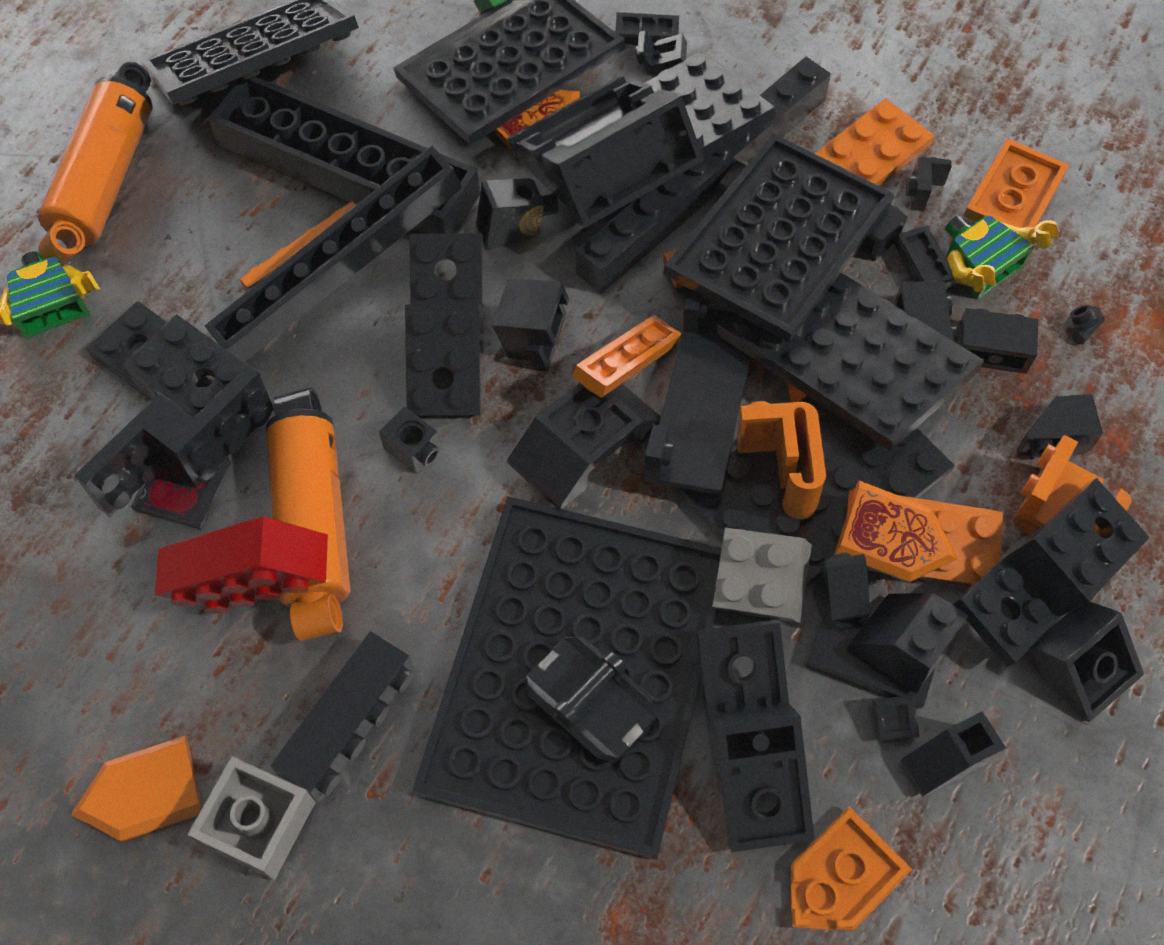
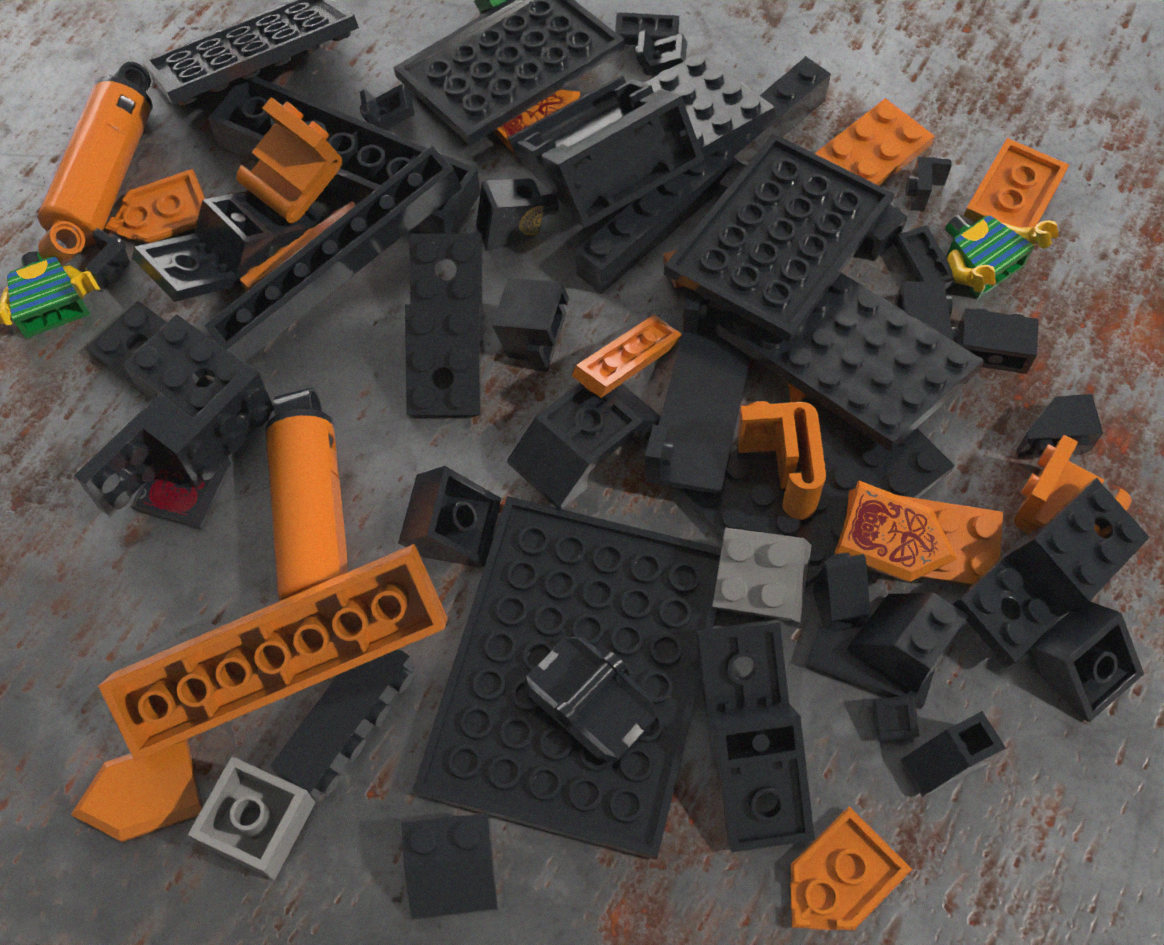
(110, 261): none -> black bracket
(159, 209): none -> orange tile
(228, 241): none -> black bracket
(242, 565): red brick -> none
(274, 652): none -> orange brick
(292, 163): none -> orange piece
(387, 108): none -> black bracket
(407, 427): black brick -> none
(449, 866): none -> black slope
(450, 518): none -> black slope
(1084, 322): black plate -> none

